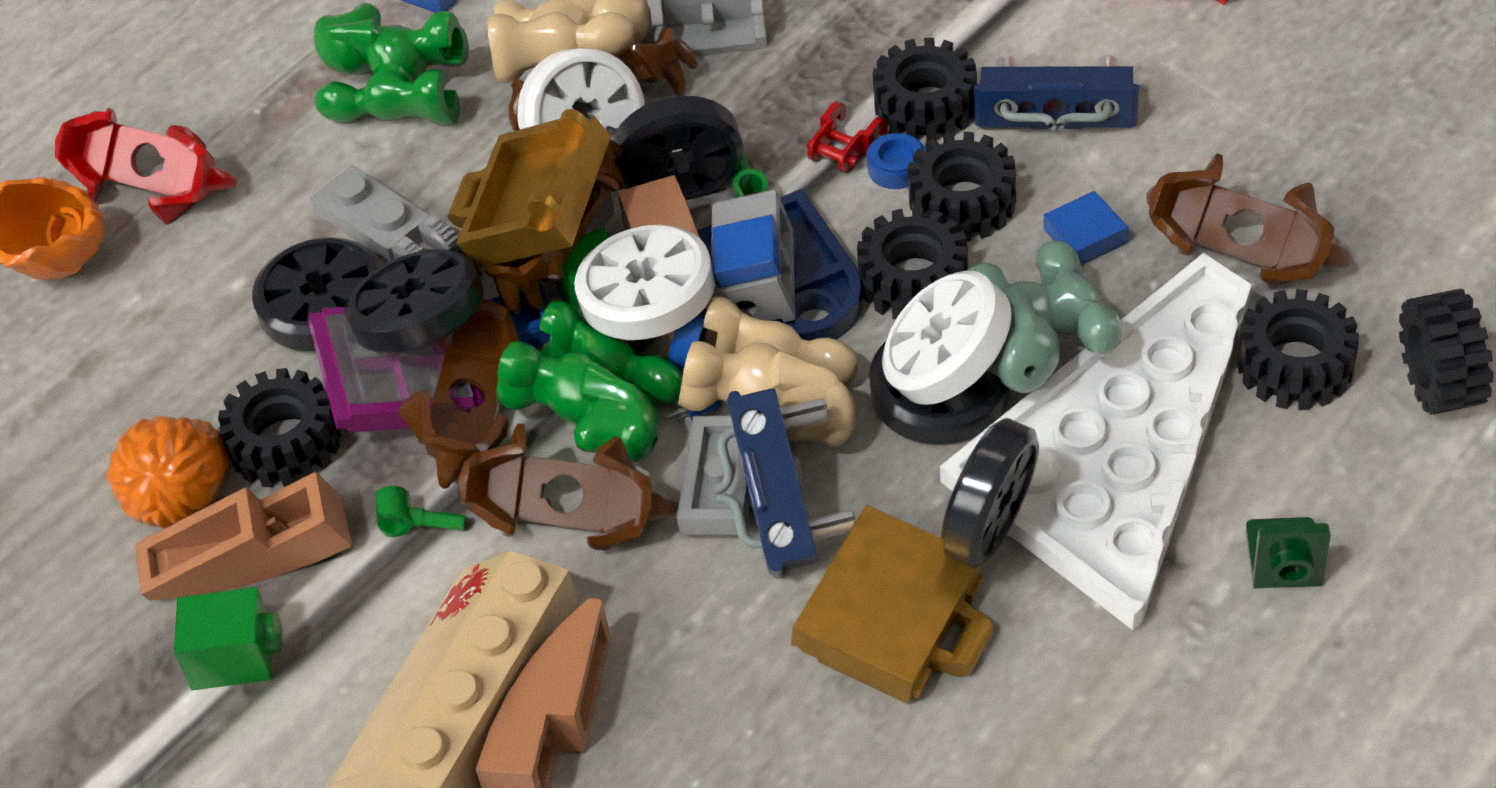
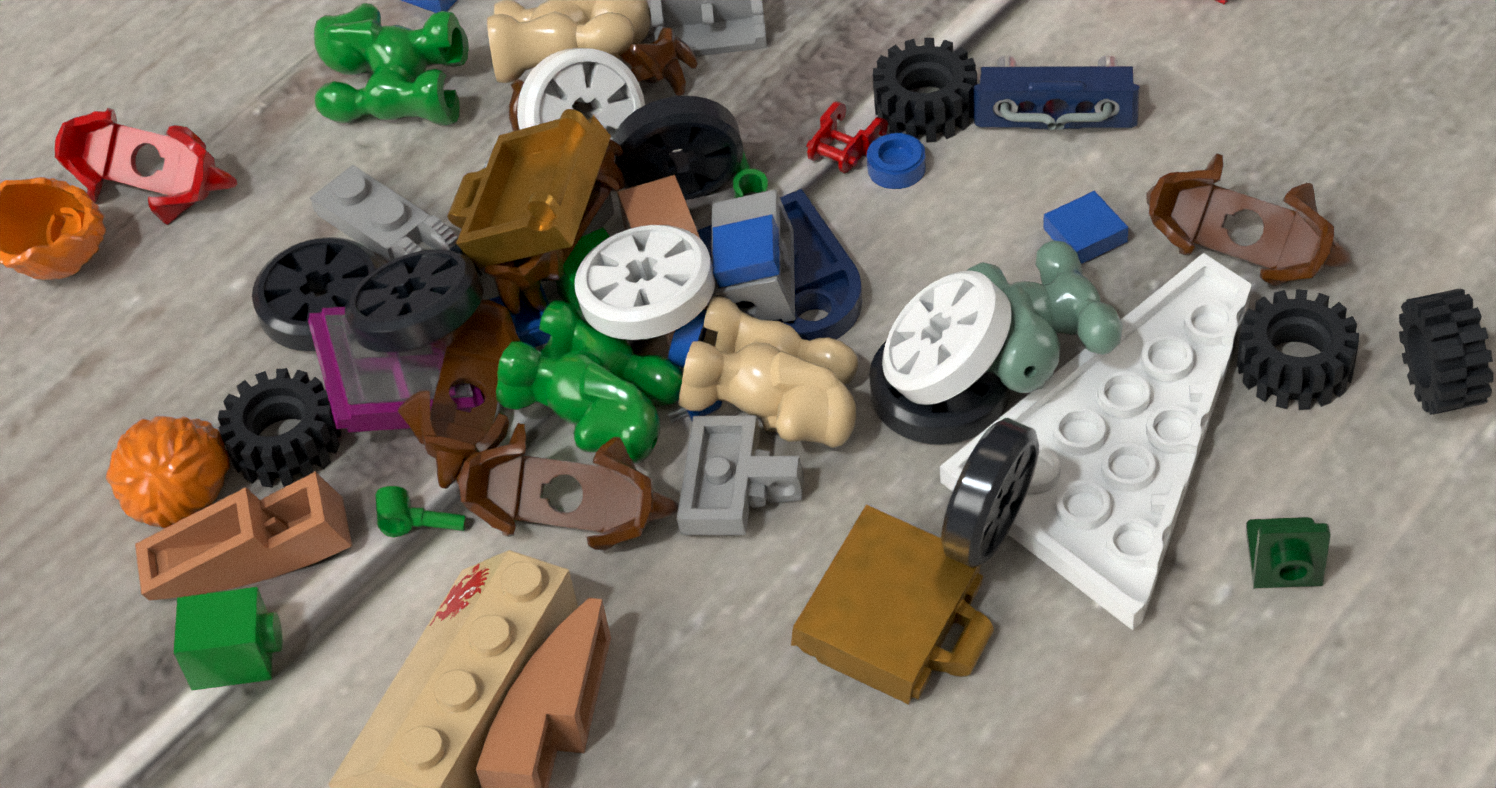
(773, 480): dark blue piece -> none
(903, 240): black tyre -> none
(964, 162): black tyre -> none

